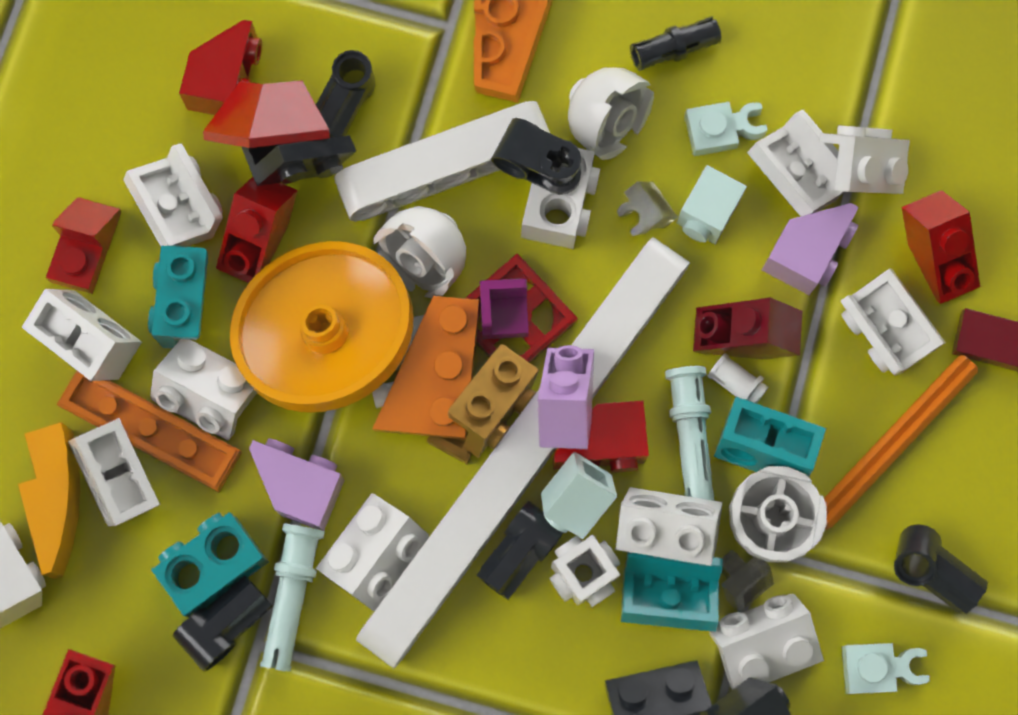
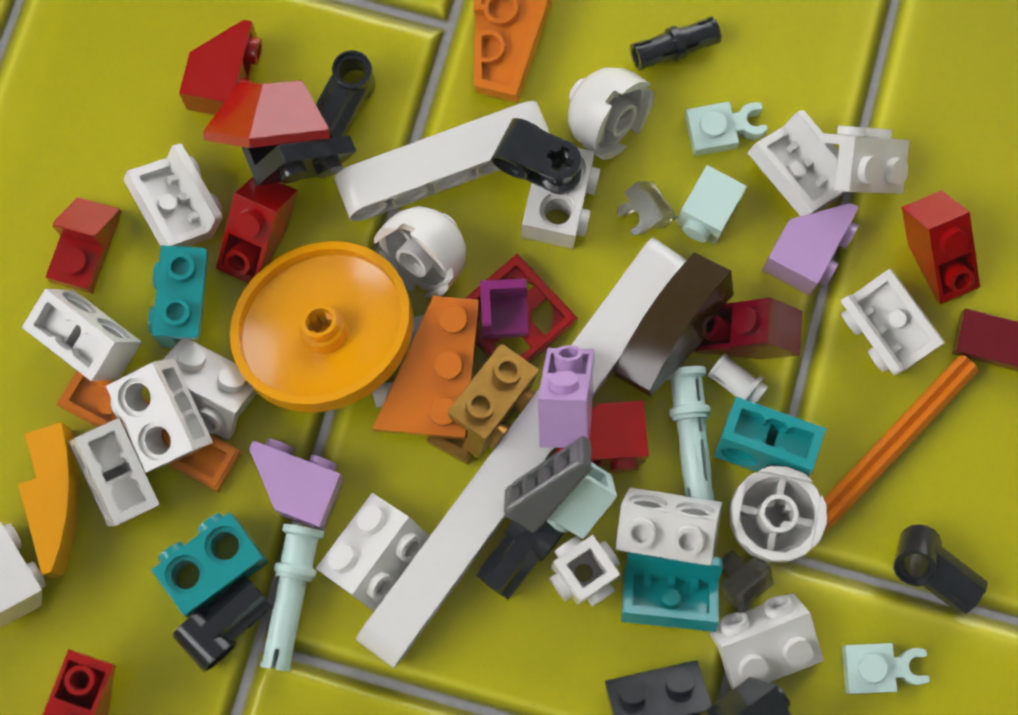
(169, 409): none -> white brick
(543, 489): none -> dark grey slope
(674, 323): none -> dark brown slope

